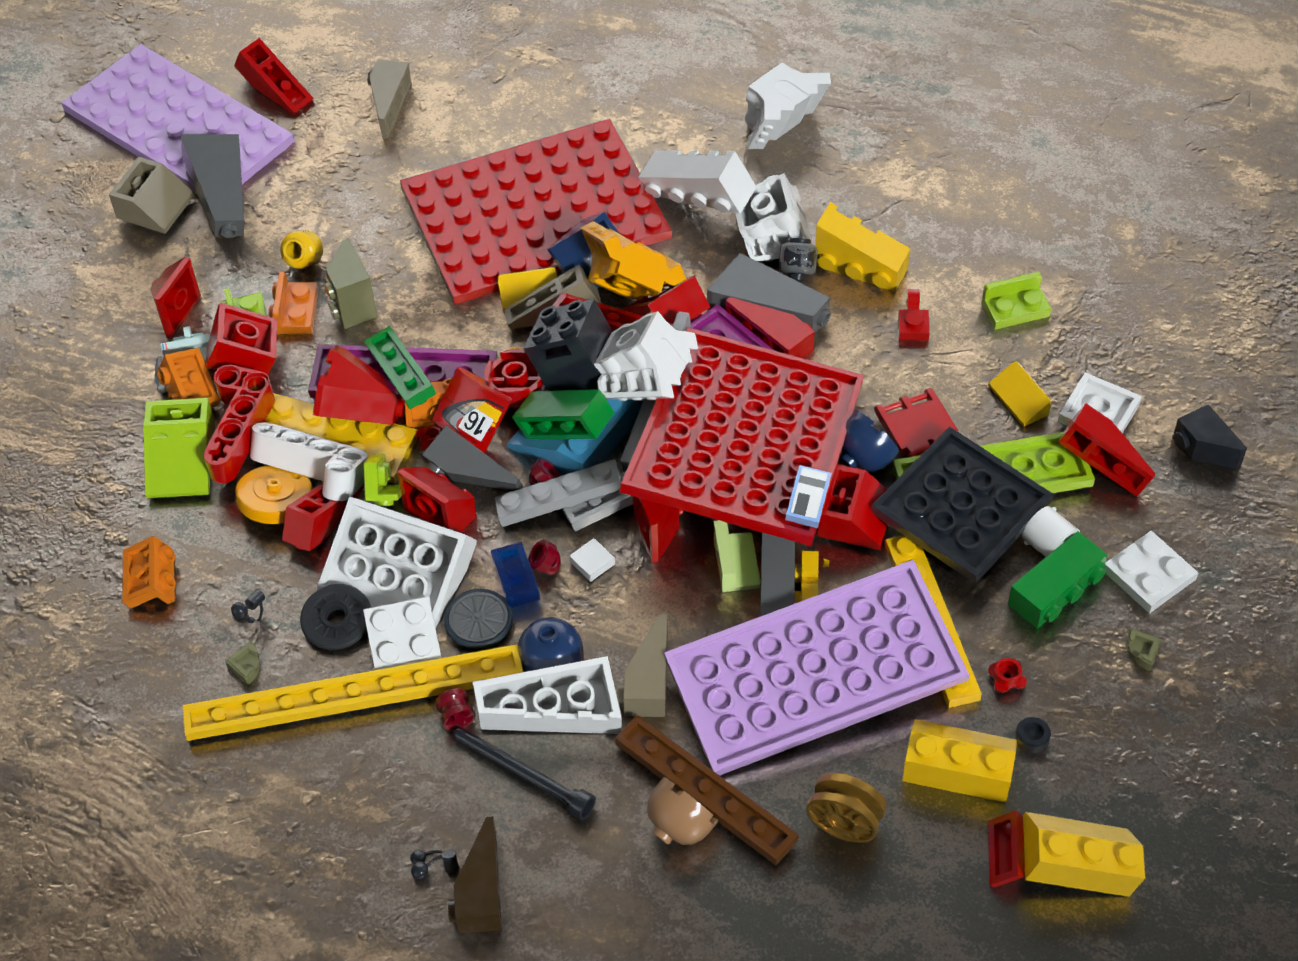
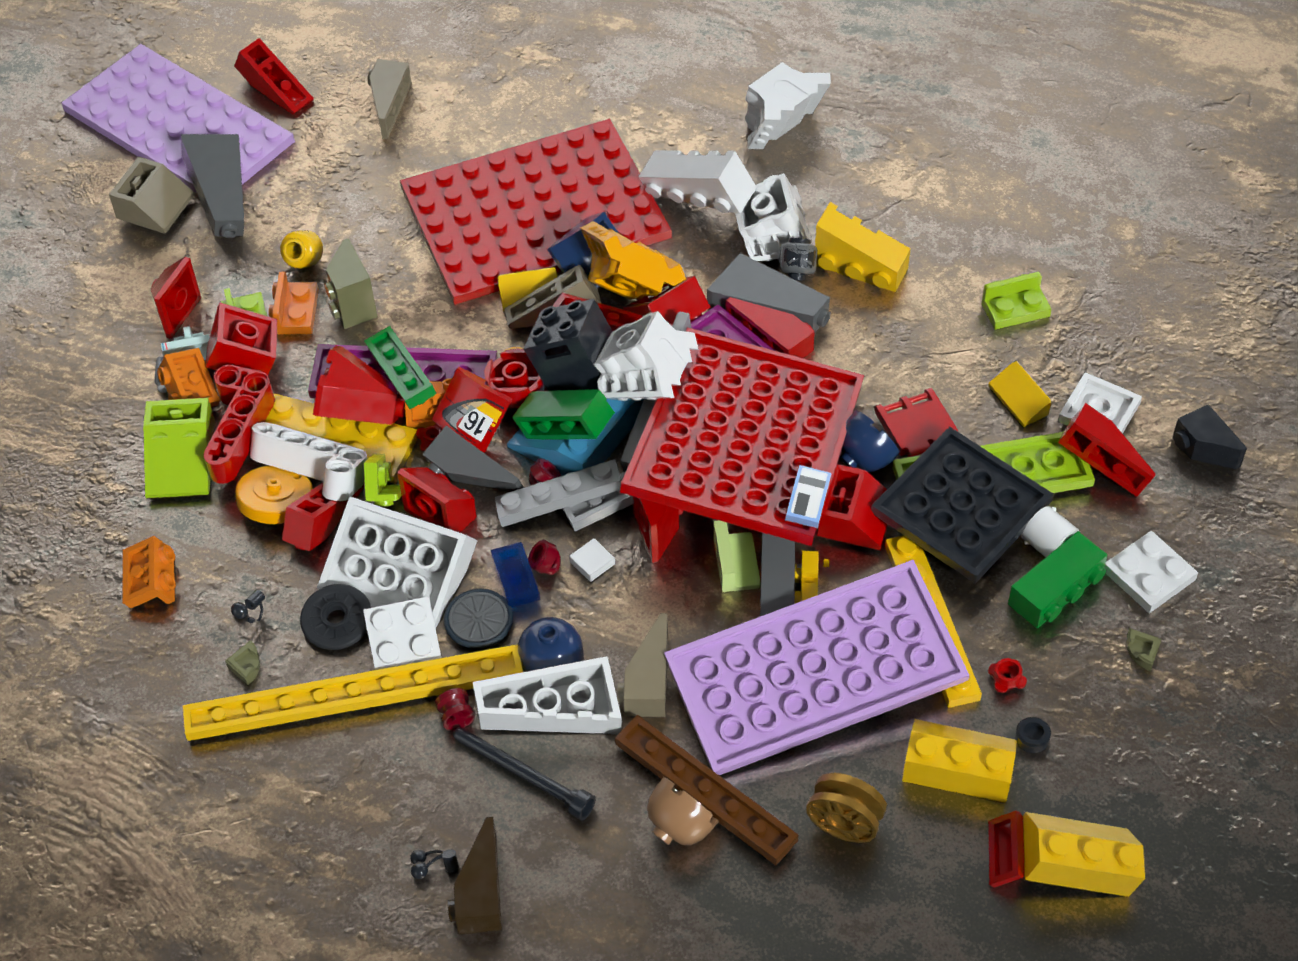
(913, 322): red plate -> none

